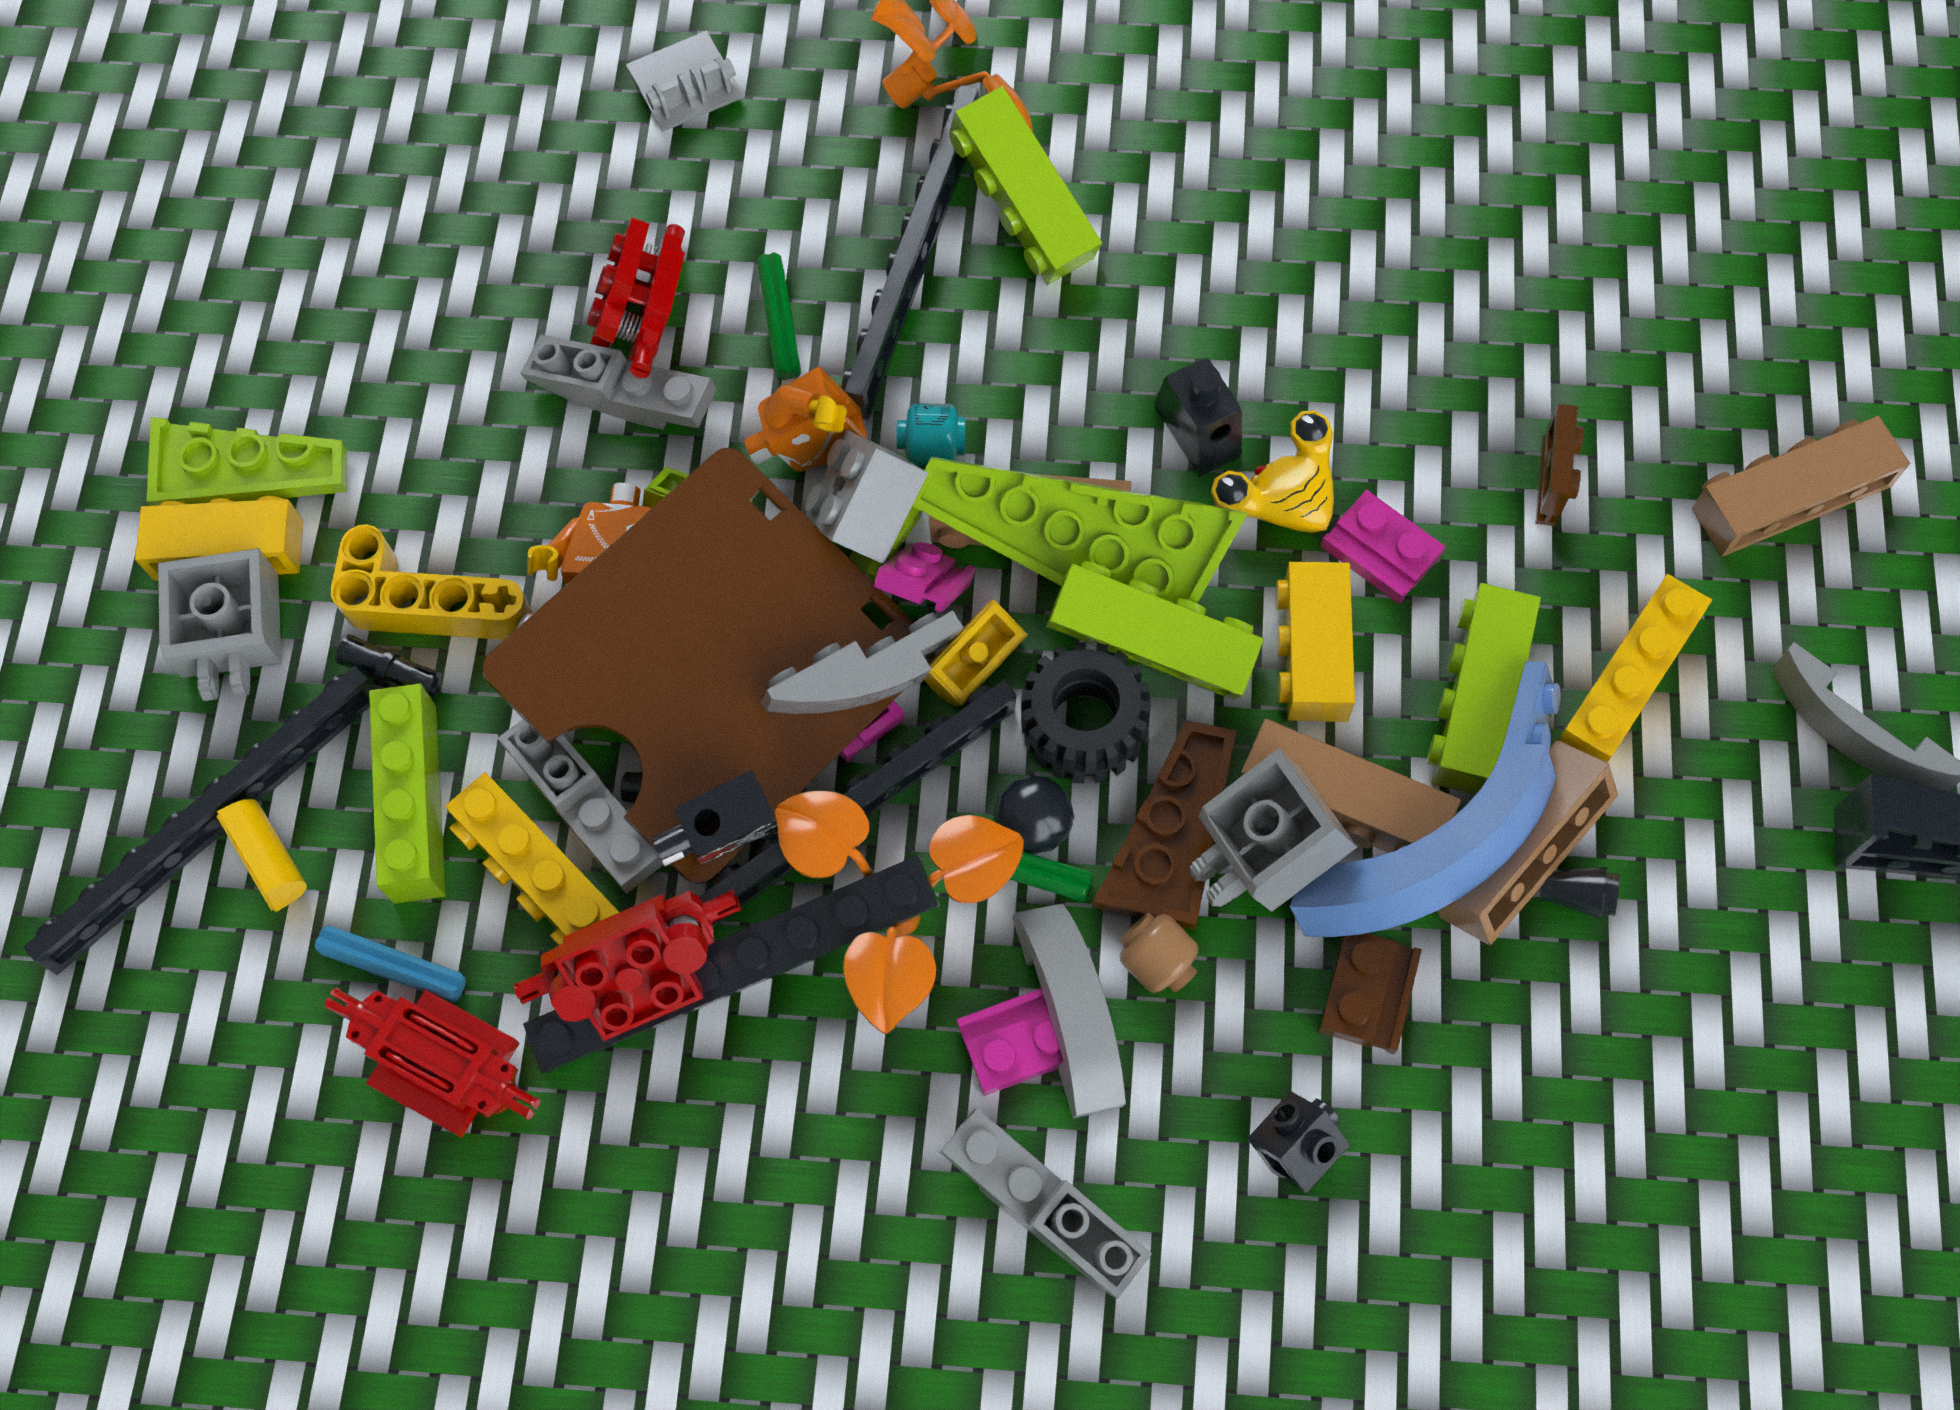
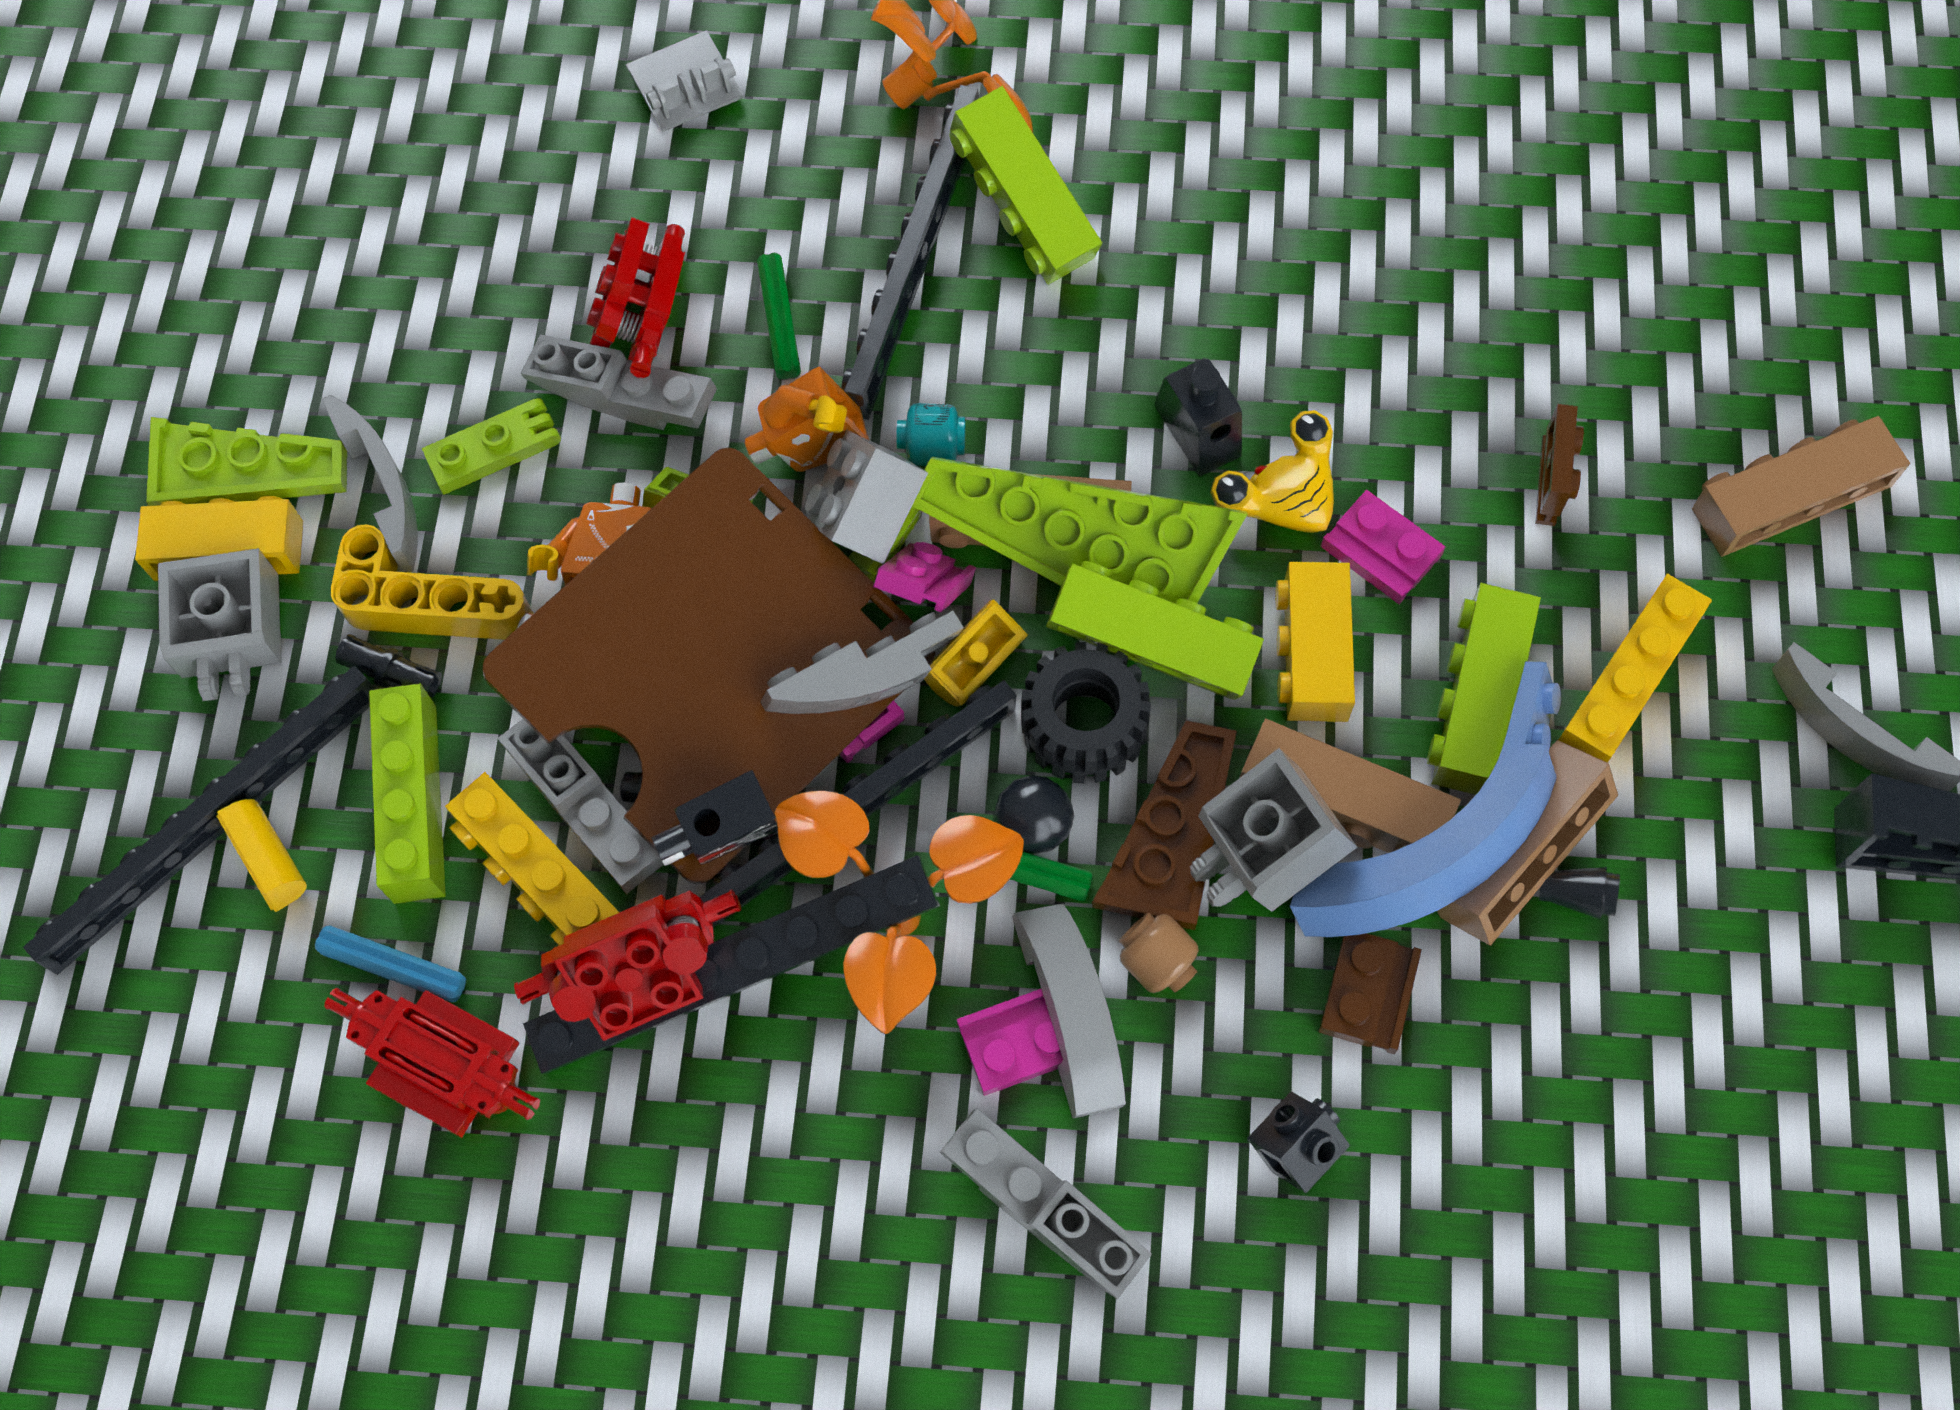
(399, 520): none -> light grey slope
(491, 445): none -> lime hinge

